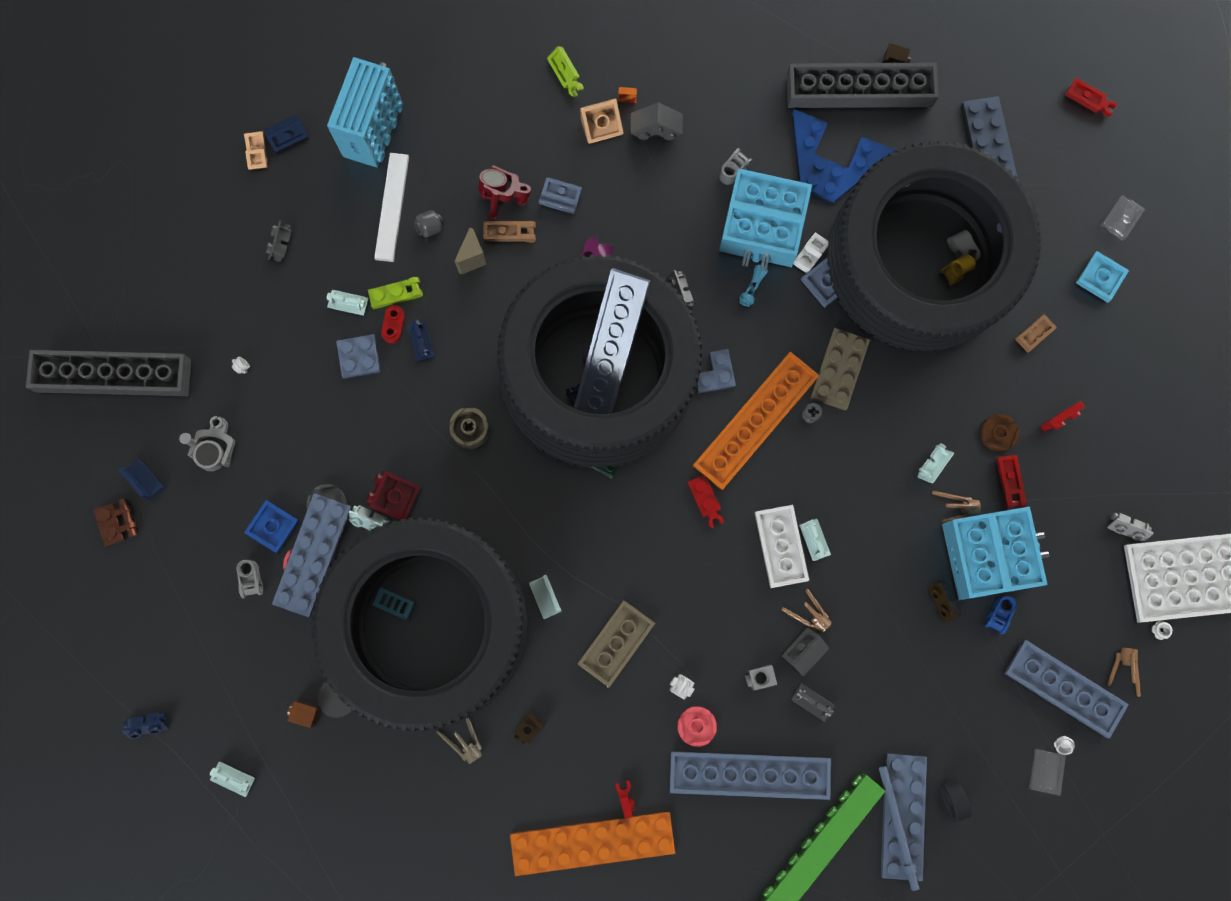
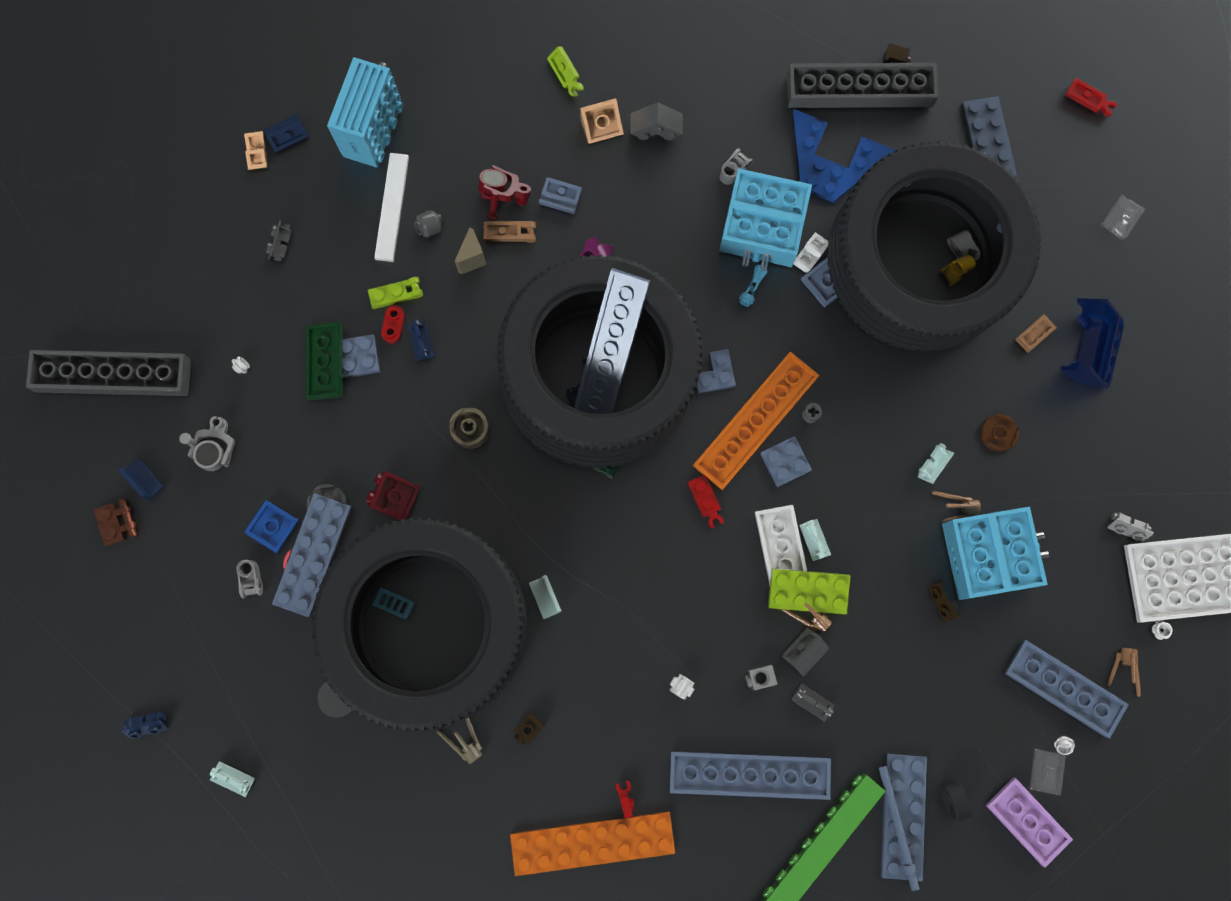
(303, 714): dark orange brick -> none
(324, 361): none -> dark green tile
(347, 302): light aqua hinge -> none
(360, 517): light aqua hinge -> none
(616, 643): dark tan plate -> none
(627, 94): orange tile -> none
(679, 282): light grey hinge -> none
(697, 726): coral tile -> none
(785, 461): none -> sand blue plate
(820, 590): none -> lime plate
(840, 369): dark tan plate -> none
(999, 615): blue piece -> none
(1011, 482): red plate -> none
(1029, 822): none -> lavender plate
(1058, 421): red plate -> none
(1099, 343): none -> clear blue windscreen
(1102, 276): medium azure plate -> none

